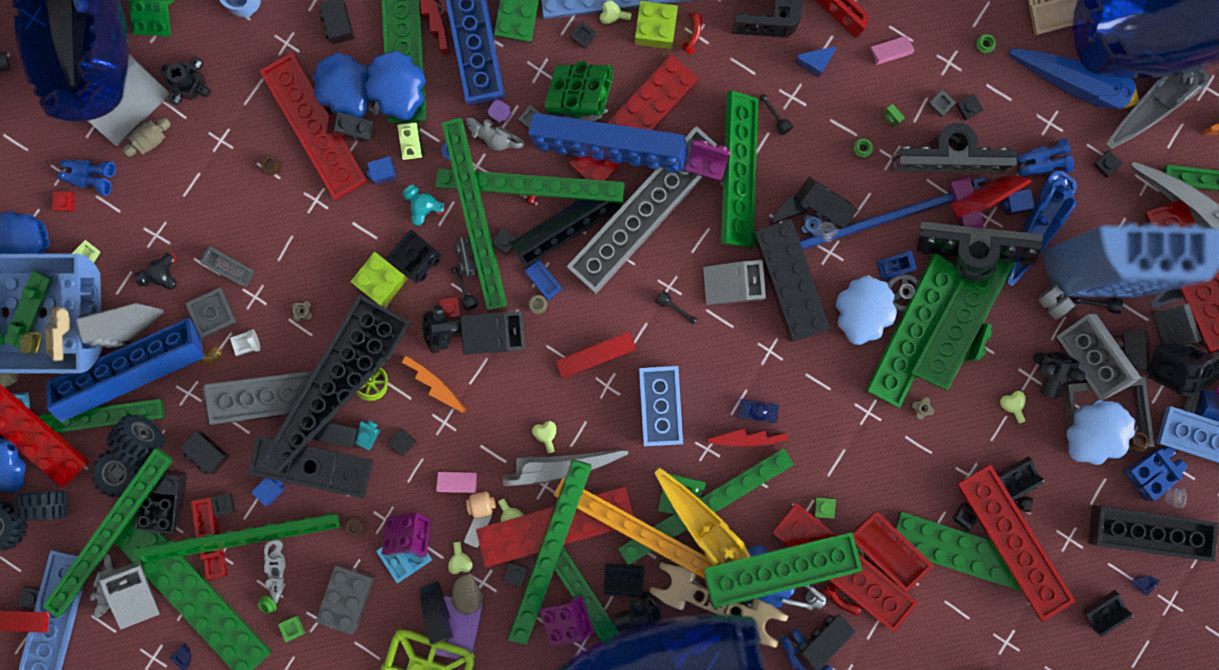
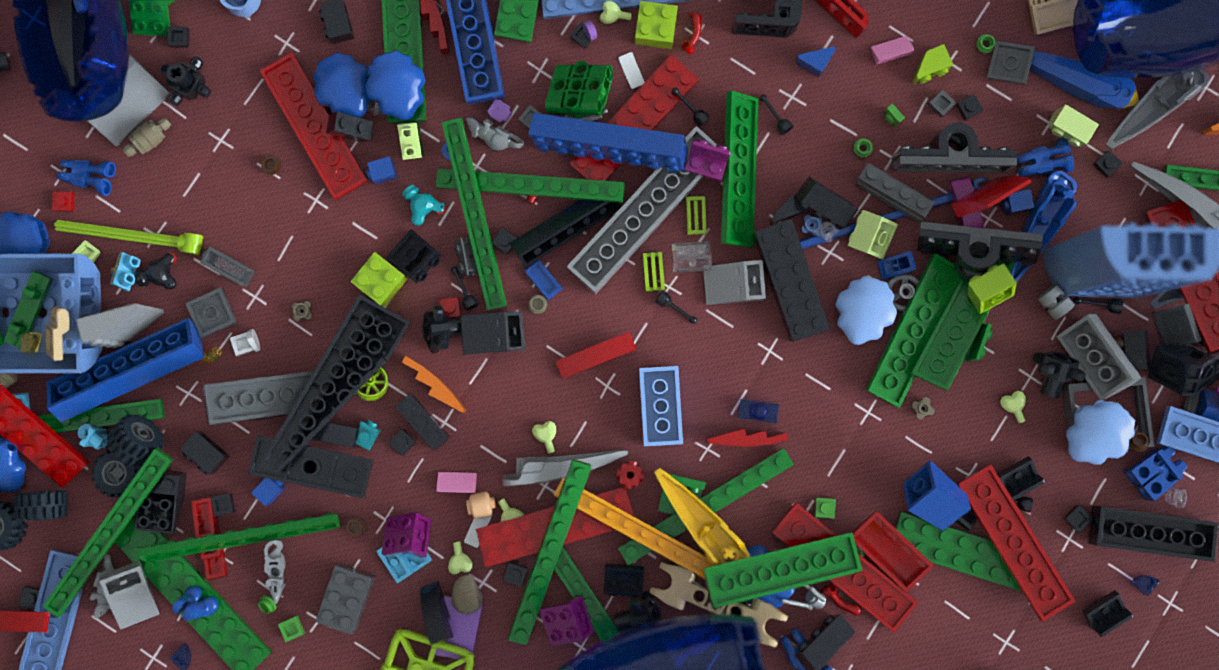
(93, 436): none -> medium azure hips
(124, 271): none -> medium azure hips
(178, 37): none -> black plate
(186, 242): none -> lime piece
(192, 607): none -> blue piece
(423, 422): none -> black brick
(590, 30): none -> medium lavender tile
(624, 469): none -> red brick
(631, 70): none -> white sticker
(660, 260): none -> lime tile
(691, 257): none -> clear brick
(695, 199): none -> lime tile
(699, 116): none -> black hinge
(872, 234): none -> yellowish green slope
(895, 193): none -> dark grey brick
(933, 63): none -> lime slope
(935, 497): none -> blue slope
(991, 288): none -> lime brick
(1011, 63): none -> dark grey plate
(1072, 126): none -> yellowish green slope
(1078, 518): none -> black plate

